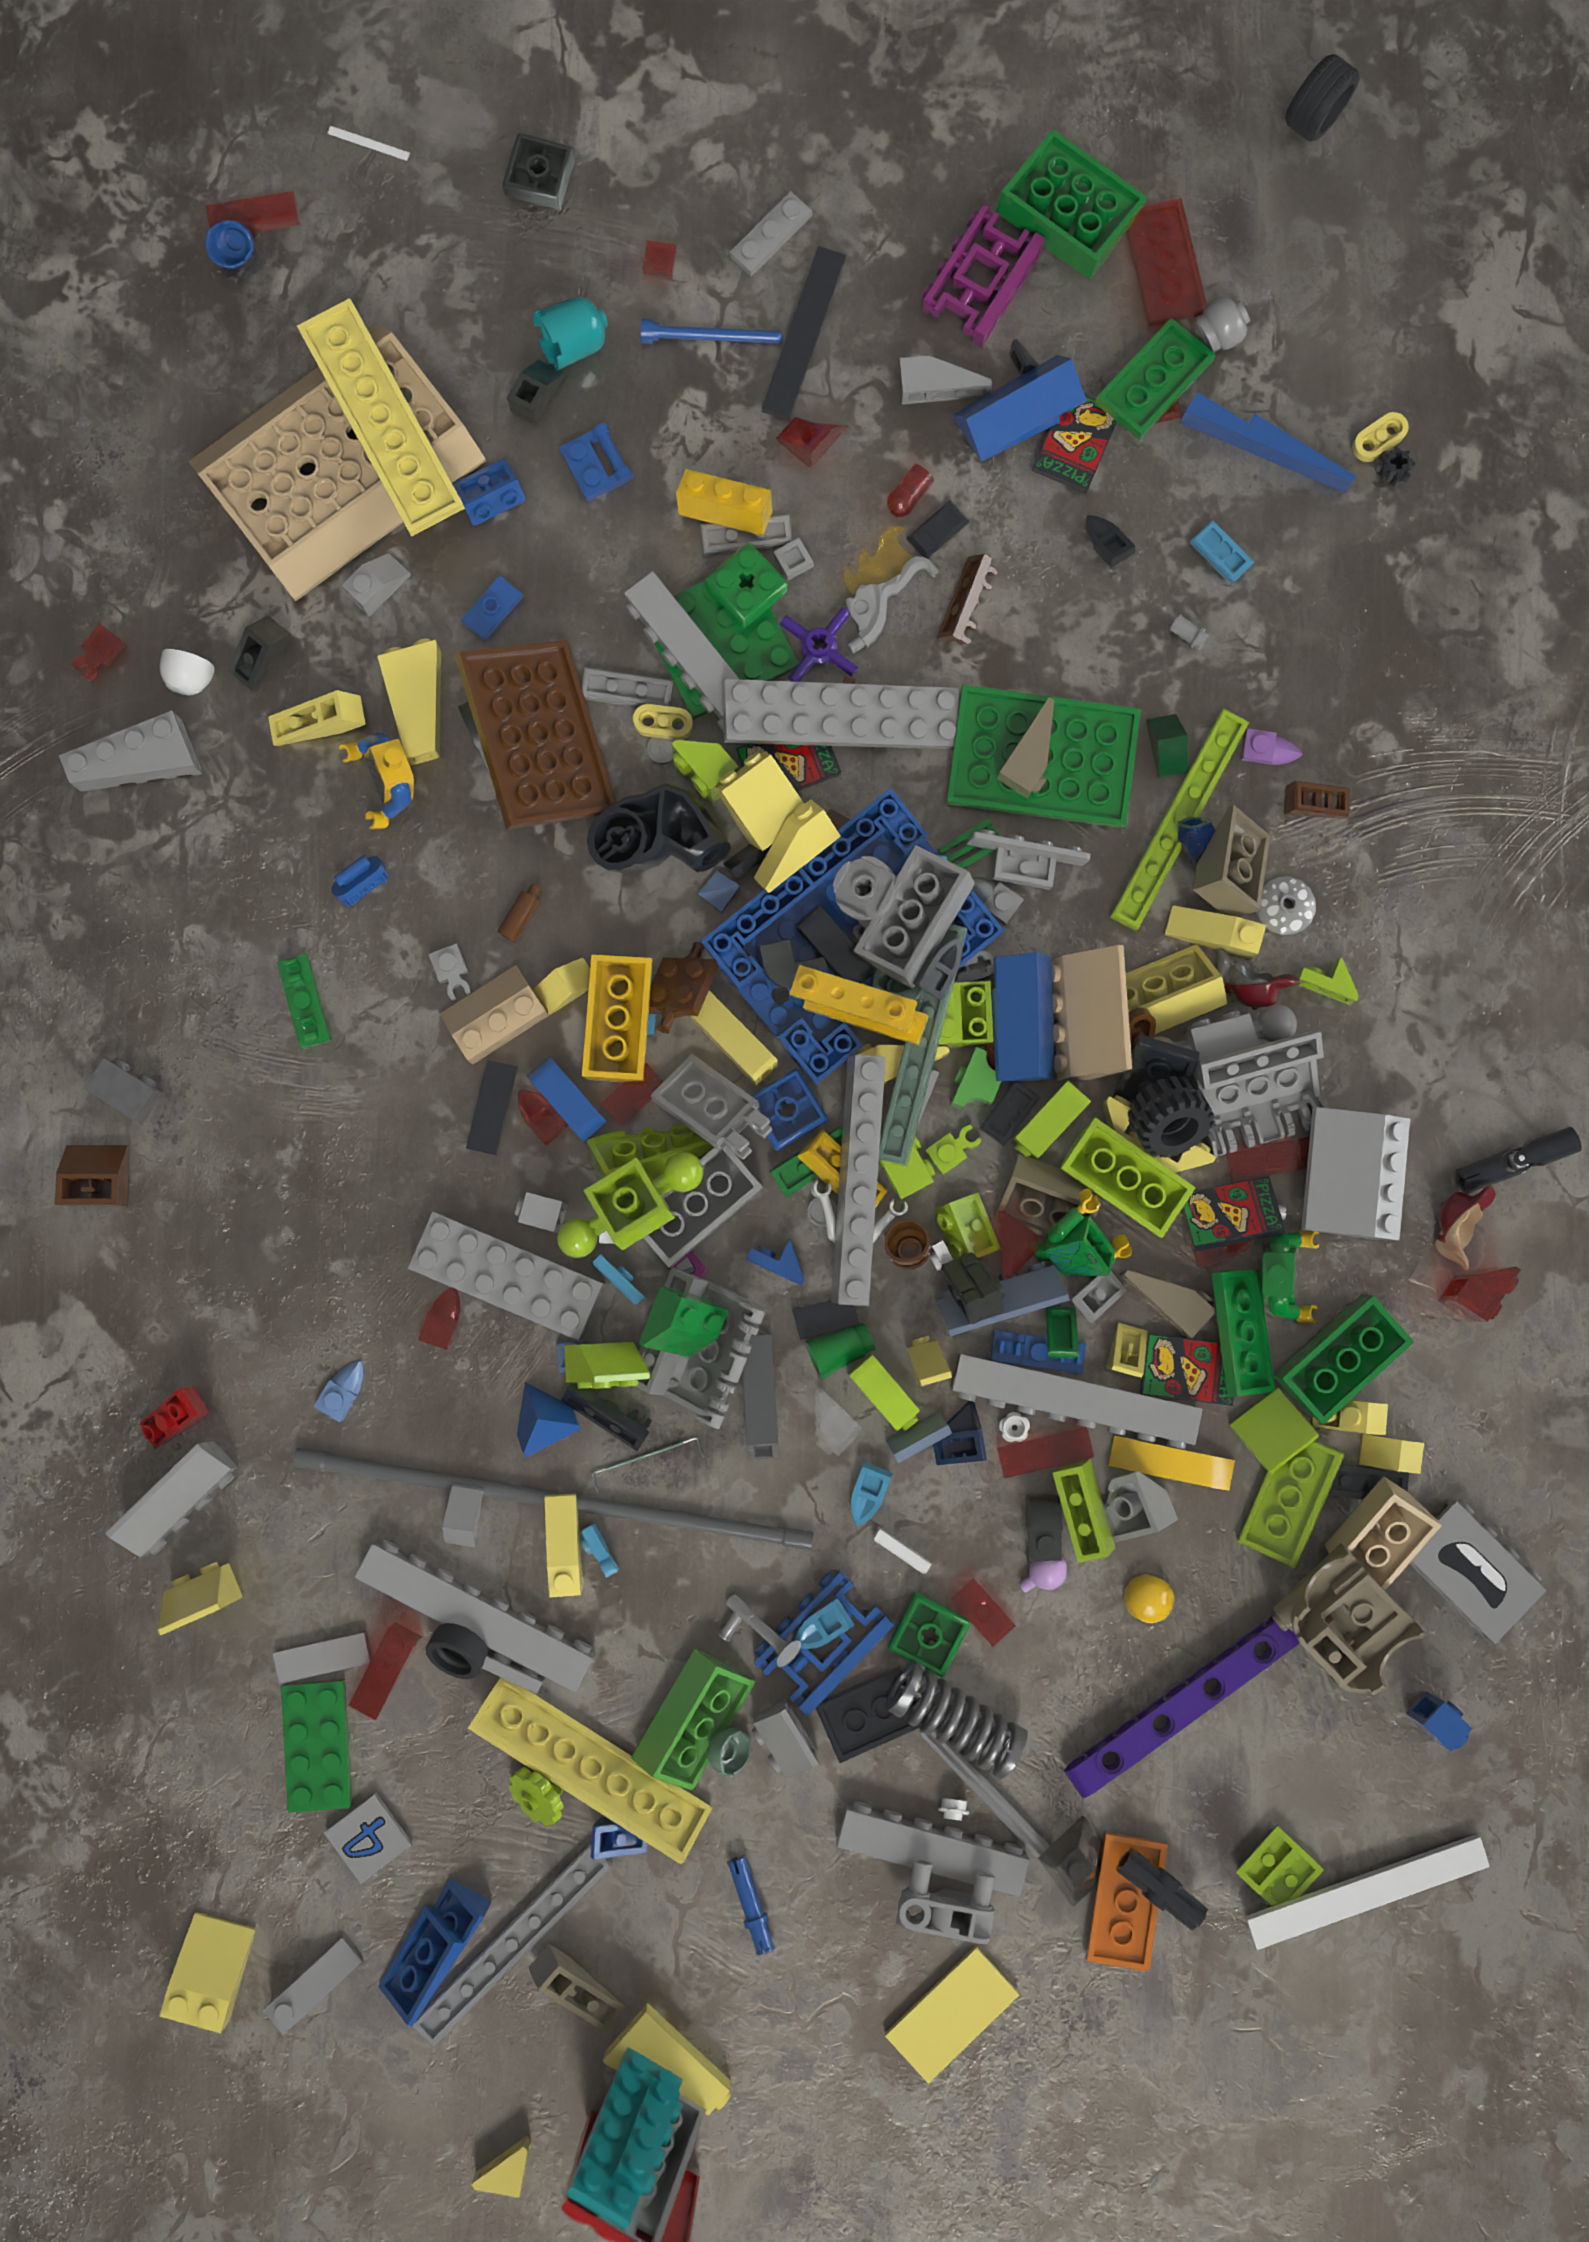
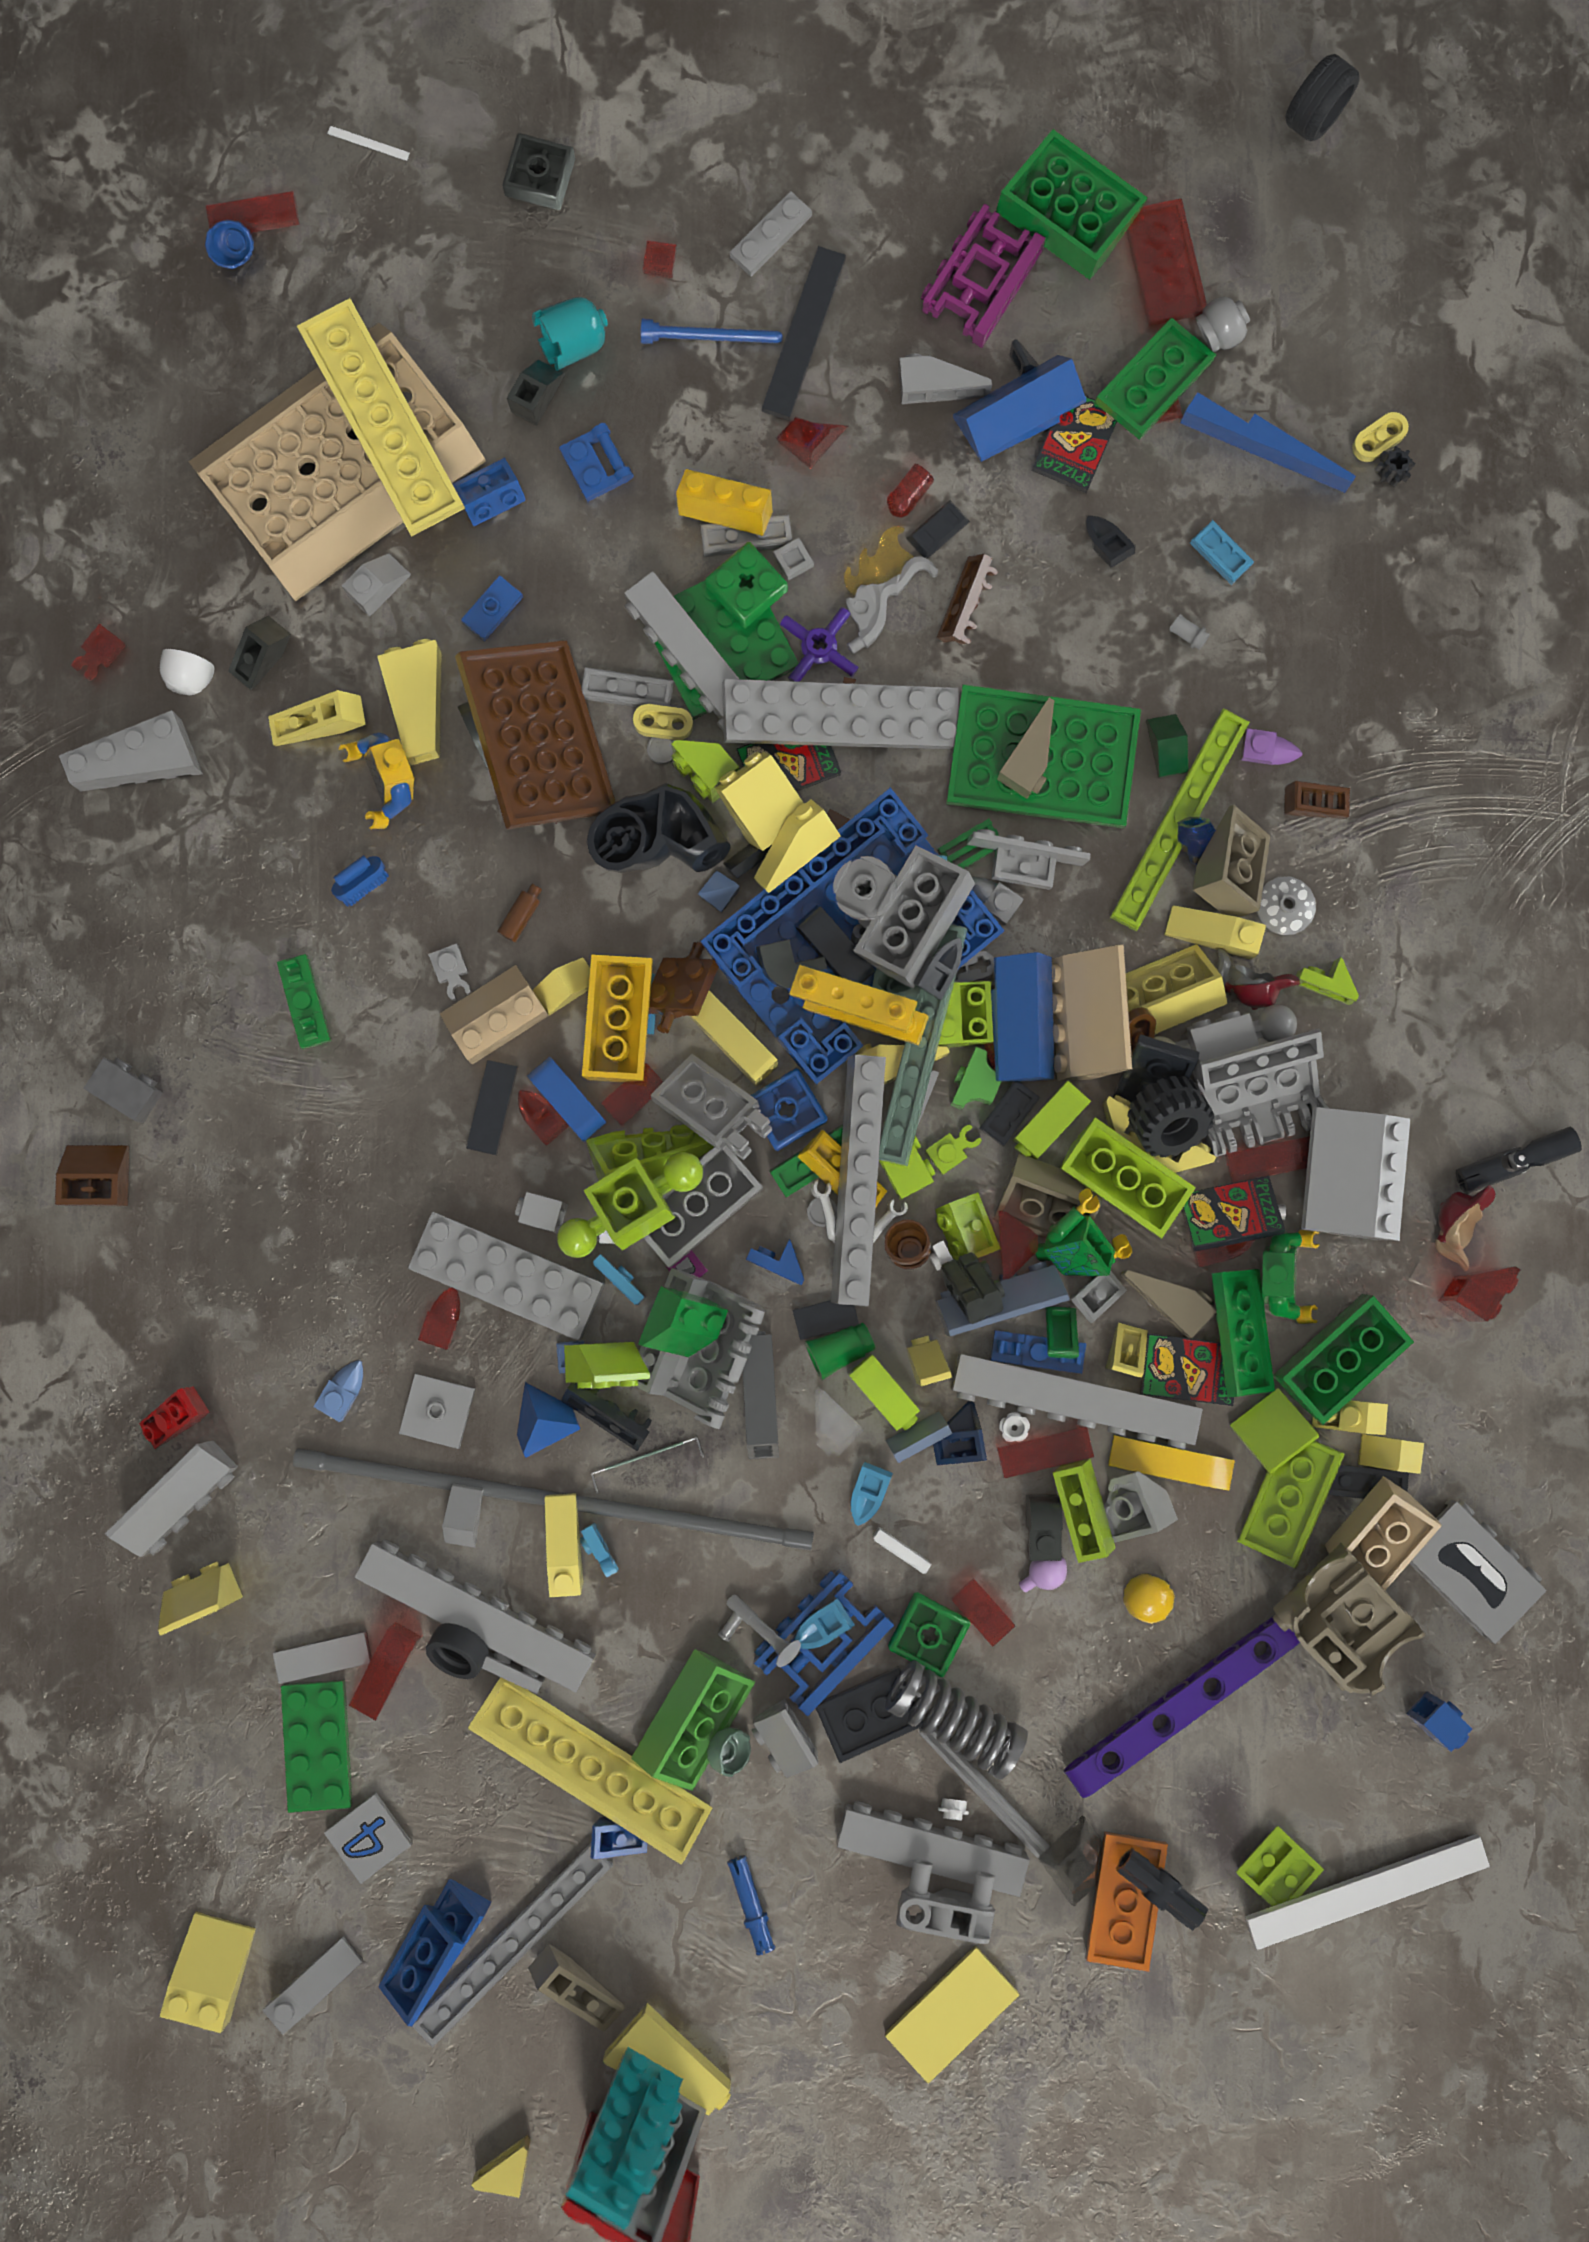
(437, 1411): none -> light grey plate
(537, 1796): lime plant -> none

